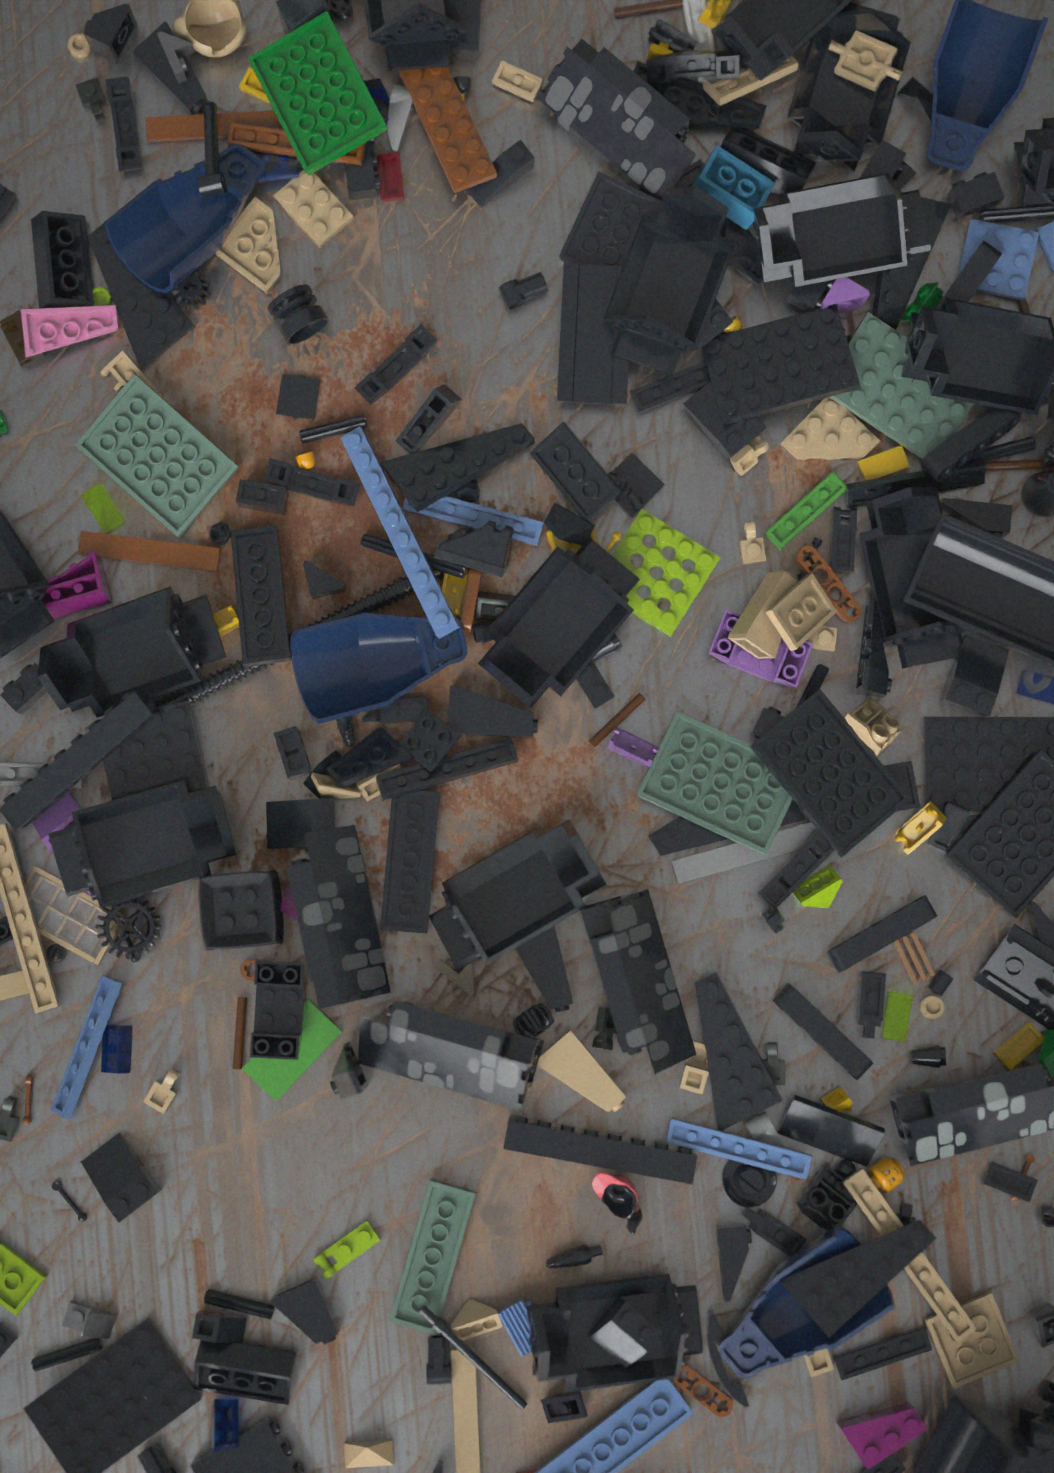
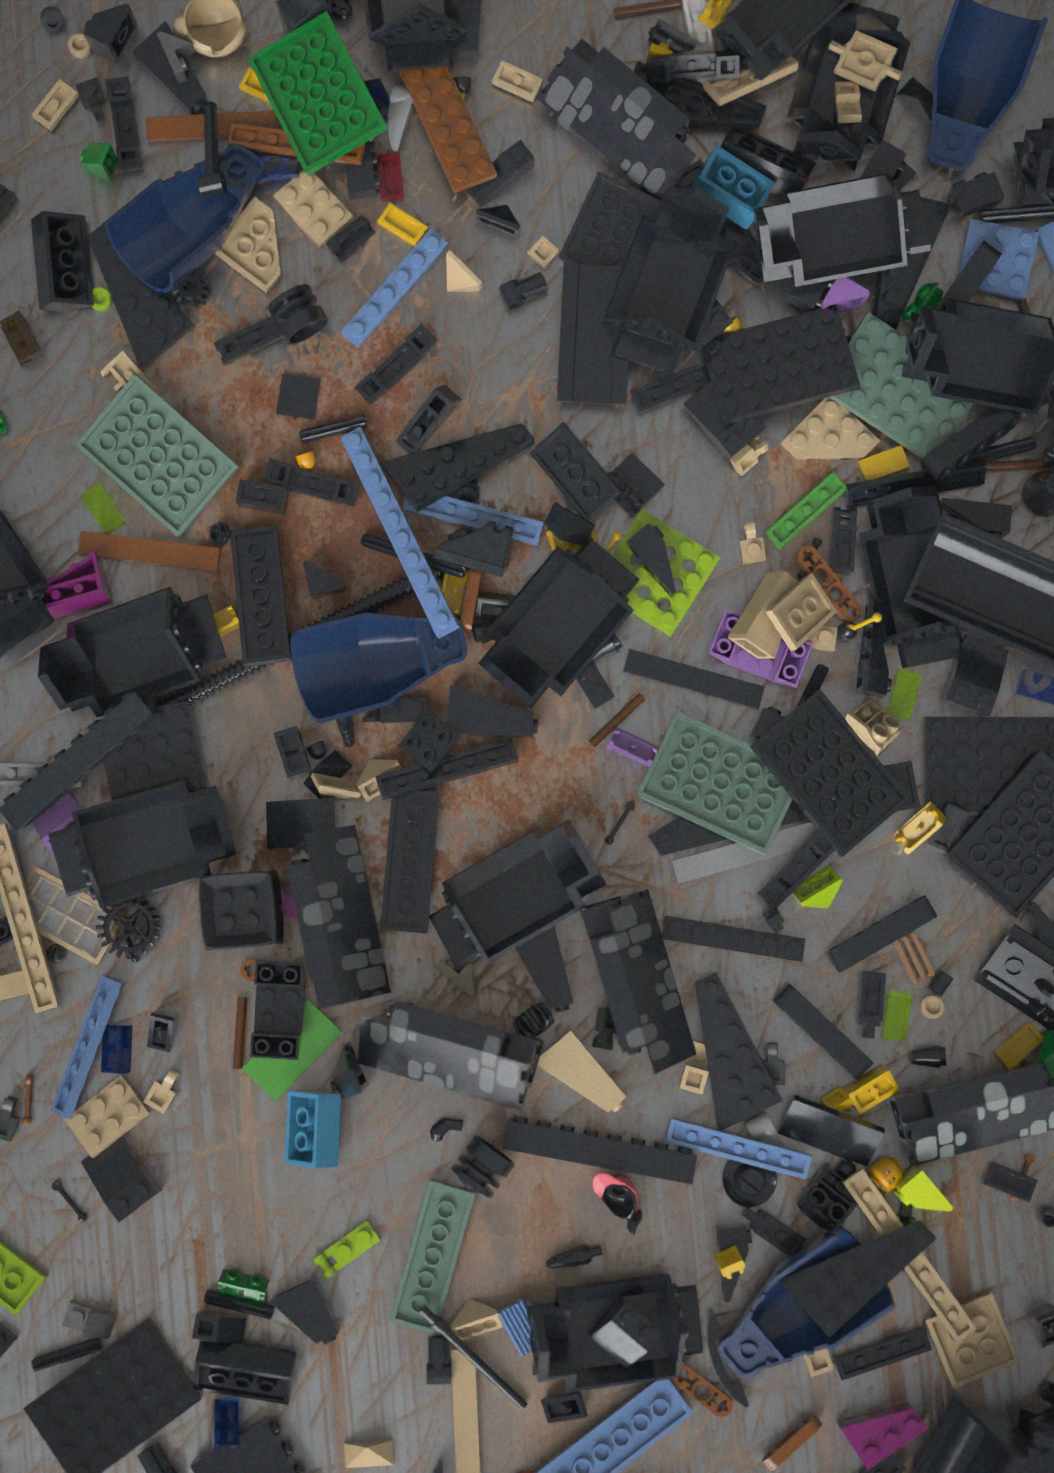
(25, 690): black brick -> none
(51, 18): none -> black tile
(55, 105): none -> tan plate
(59, 327): bright pink wing -> none
(99, 160): none -> green slope
(107, 1116): none -> tan plate
(162, 1031): none -> black slope
(248, 340): none -> black plate
(253, 1286): none -> green hinge
(312, 1128): none -> dark azure brick
(317, 750): none -> black hinge
(351, 237): none -> black hinge
(368, 758): black wing -> none
(394, 288): none -> medium blue plate
(402, 224): none -> yellow tile
(442, 1126): none -> black arm
(460, 277): none -> tan slope
(482, 1167): none -> black wheel
(499, 218): none -> black slope
(543, 252): none -> tan tile
(629, 807): none -> black hinge
(652, 553): none -> black slope
(693, 679): none -> black tile
(730, 1261): none -> yellow tile
(733, 938): none -> black plate
(791, 1442): none -> dark orange beam
(847, 102): none -> tan slope
(851, 631): none -> hinge
(871, 1088): none -> yellow hinge
(904, 694): none -> clear neon green tile
(920, 1191): none -> neon yellow slope

